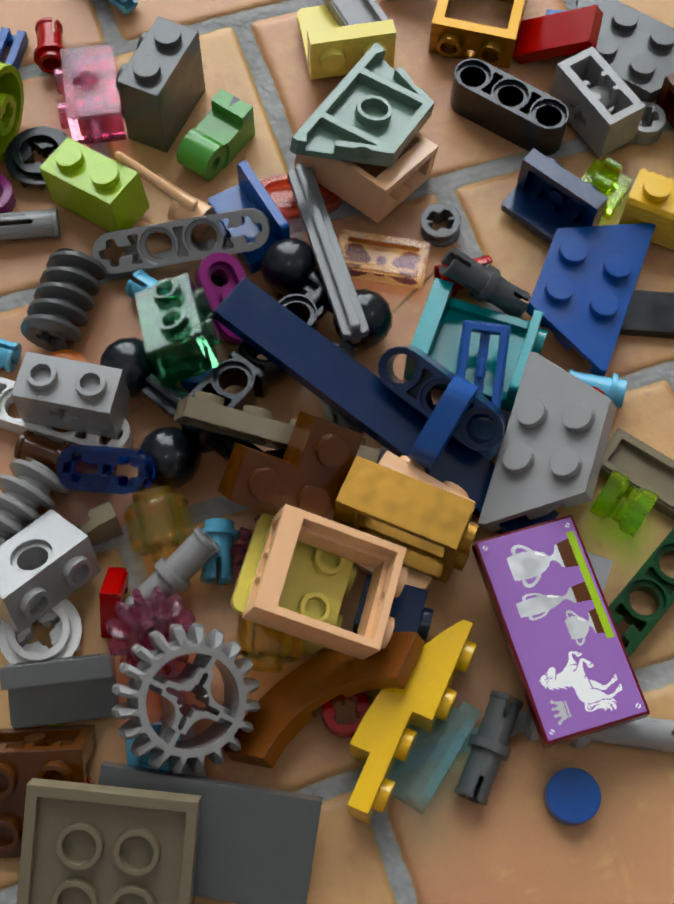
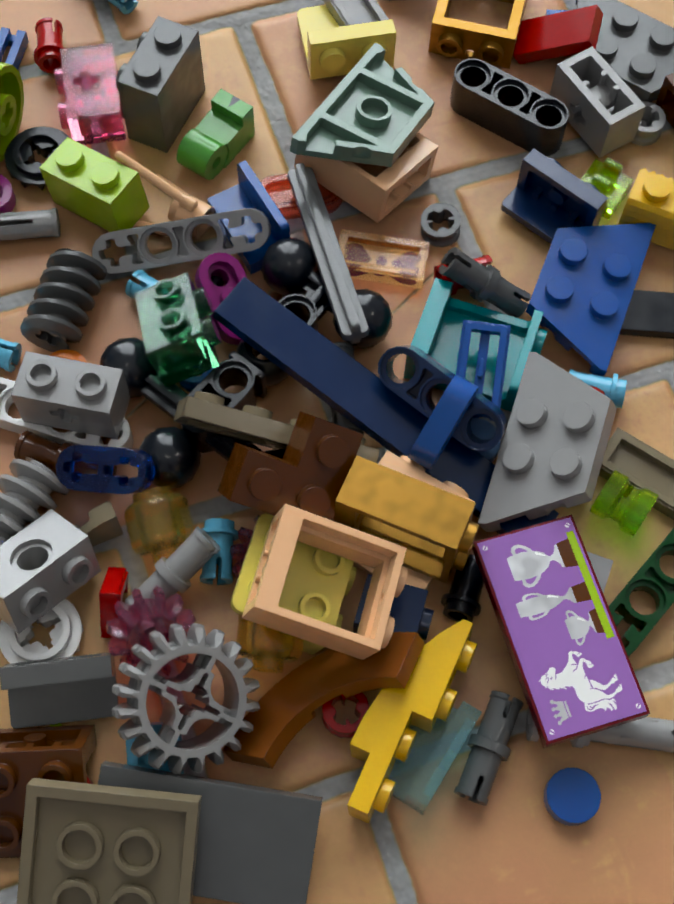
(464, 593): none -> black pin

